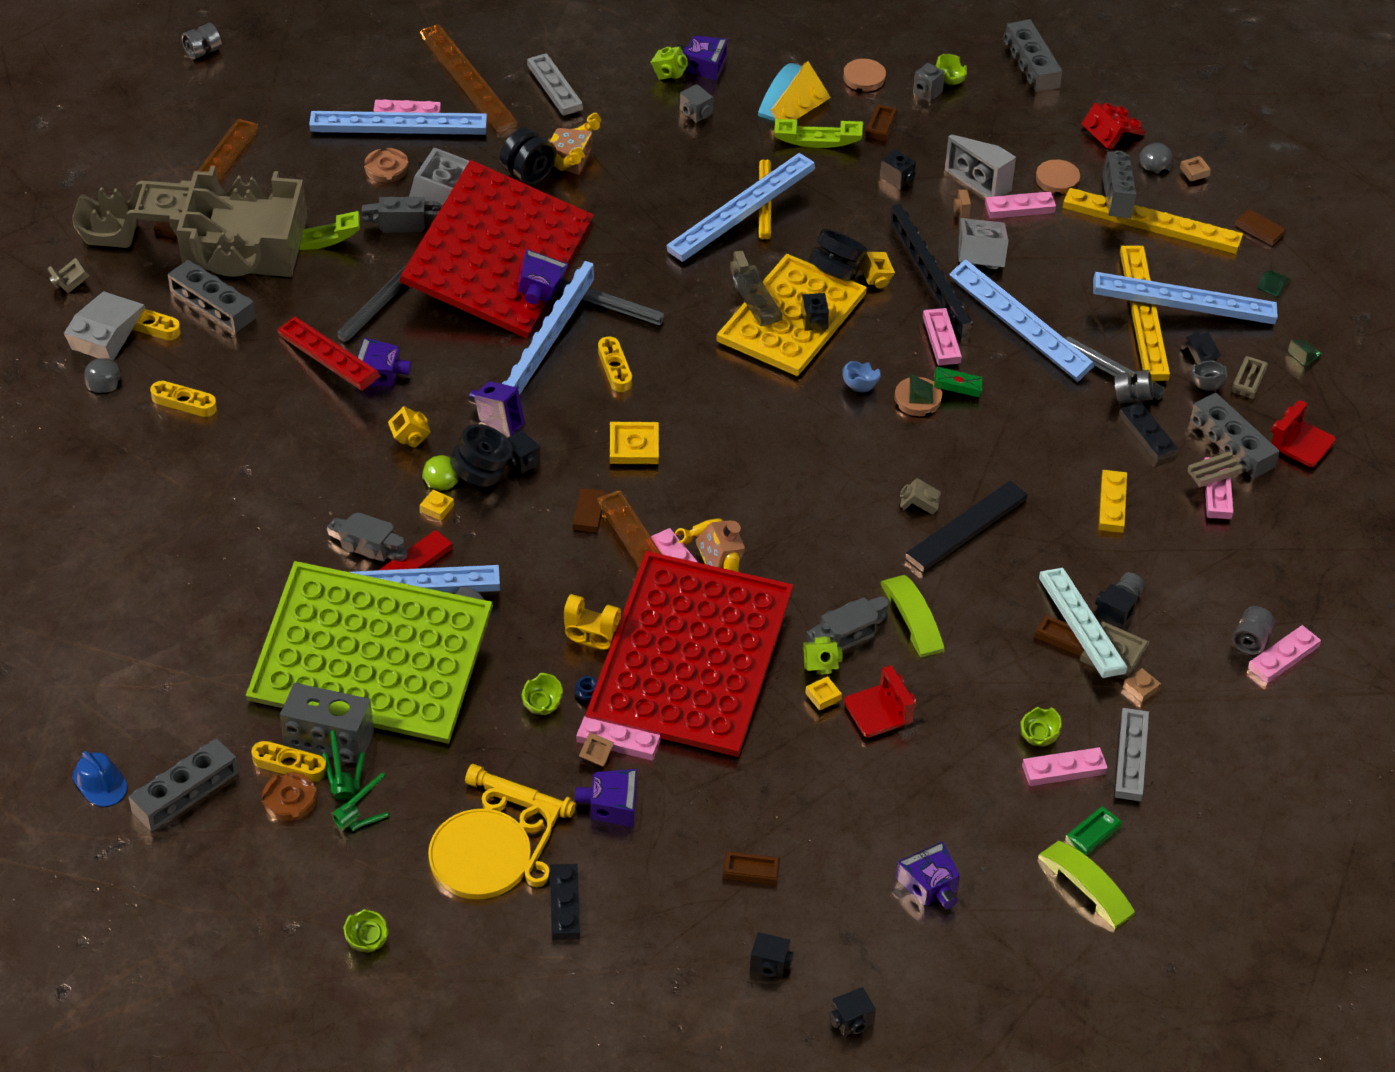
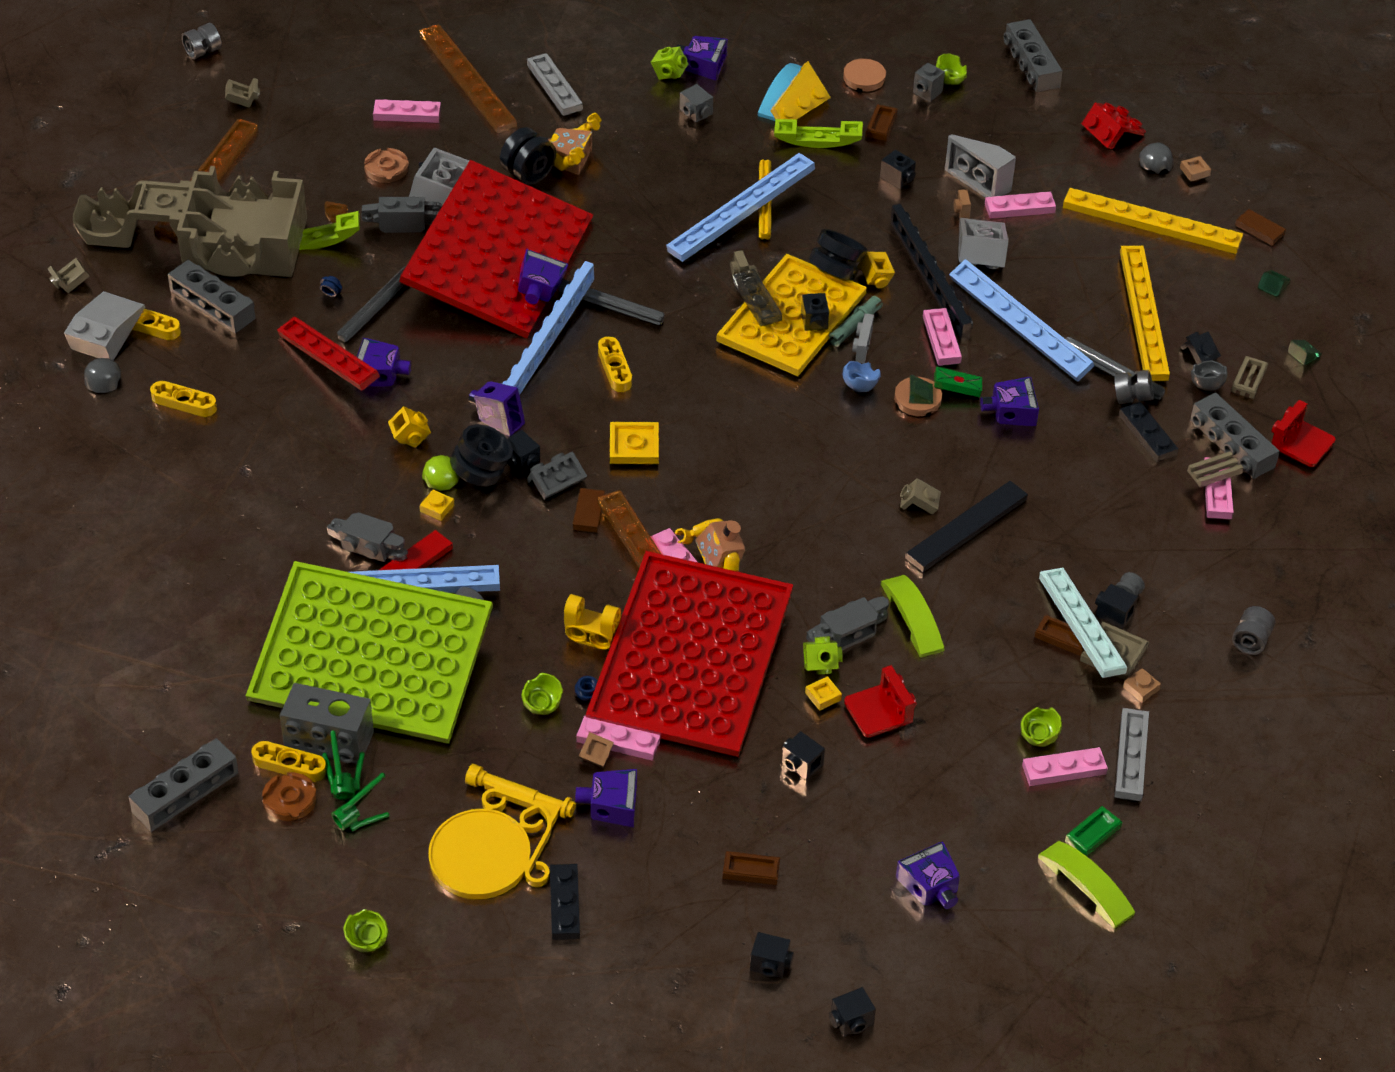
(99, 779): blue piece -> none
(241, 93): none -> dark tan bracket
(330, 286): none -> dark blue plate
(333, 209): none -> clear orange tile
(398, 122): light blue plate -> none
(557, 475): none -> dark grey bracket
(802, 755): none -> black brick
(851, 323): none -> sand green pin
(864, 331): none -> light grey plate
(1013, 402): none -> dark purple torso
(1057, 176): nougat tile -> none
(1112, 501): yellow plate -> none
(1119, 184): dark grey brick -> none
(1185, 298): light blue plate -> none
(1284, 654): bright pink plate -> none

